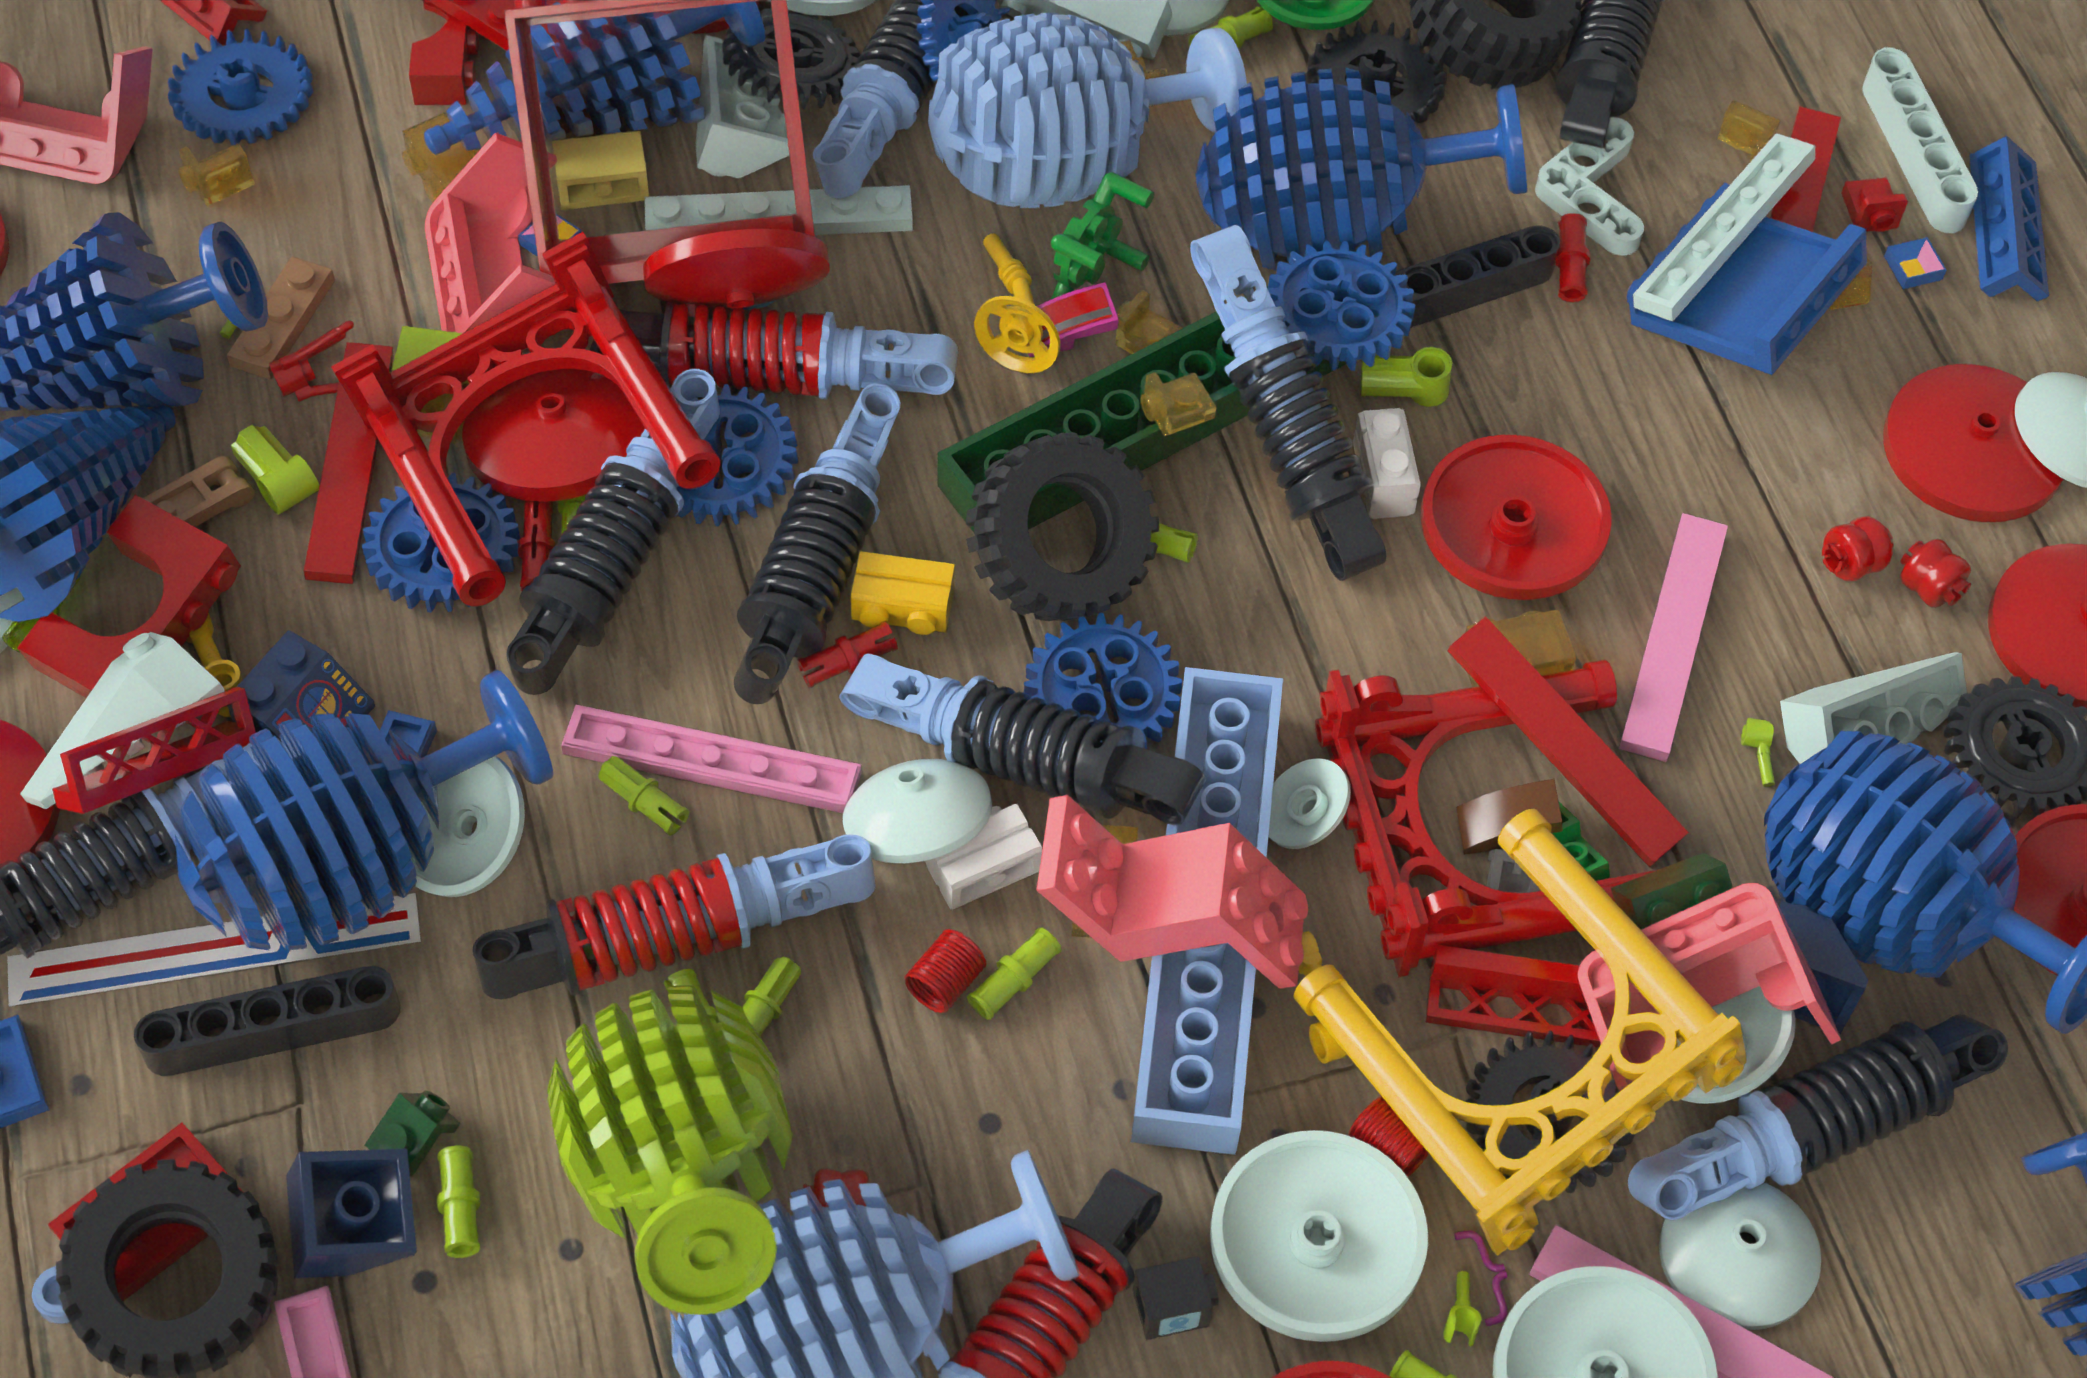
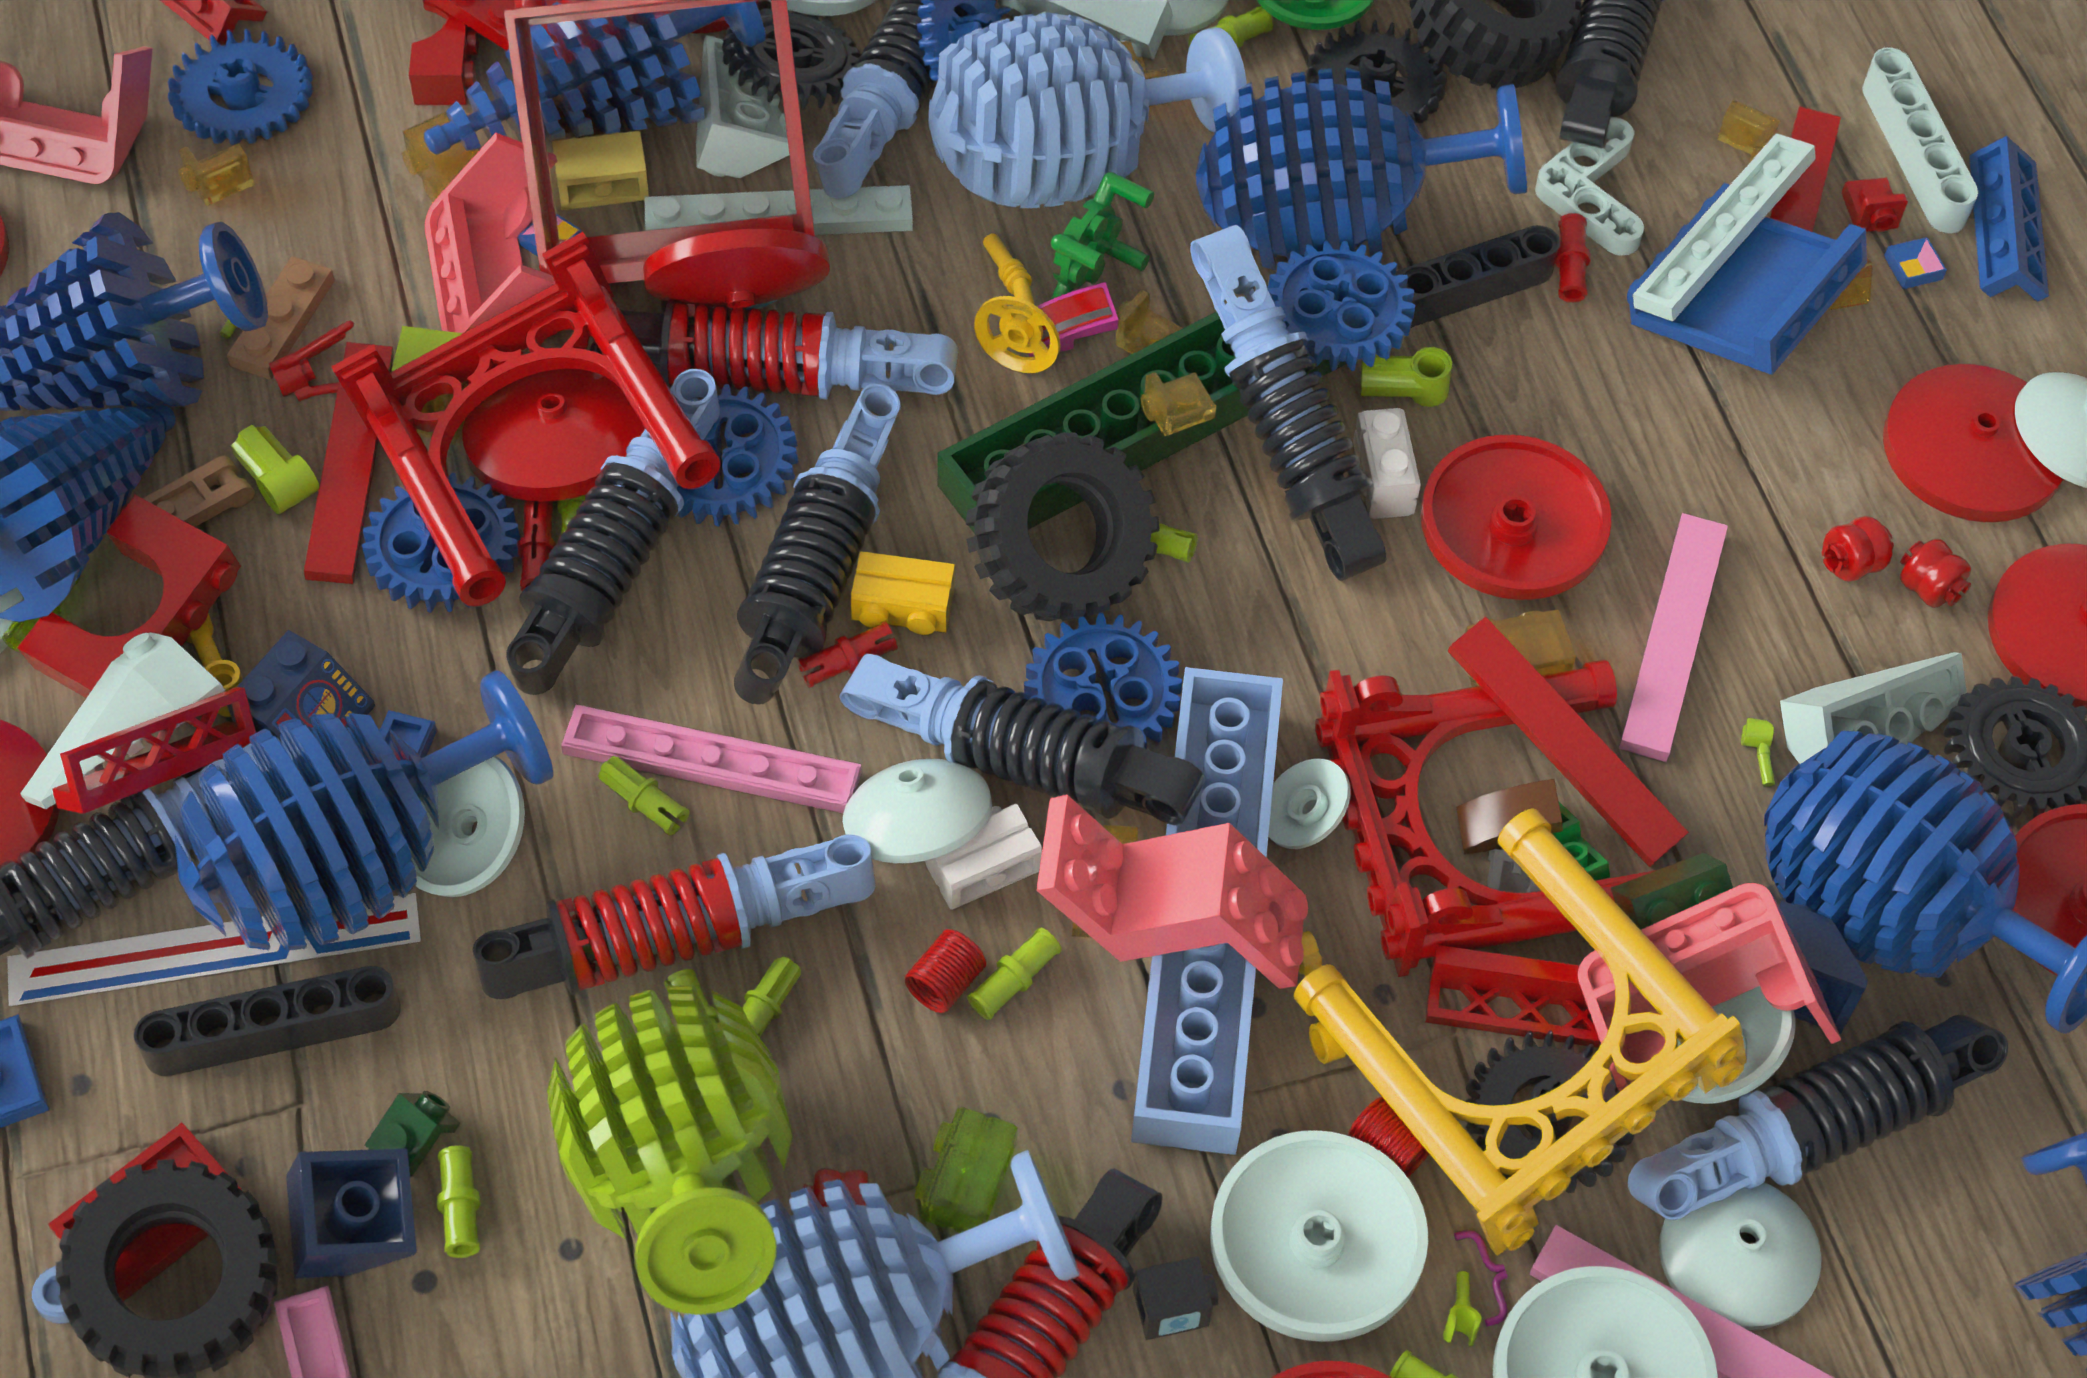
(968, 1170): none -> clear neon green brick

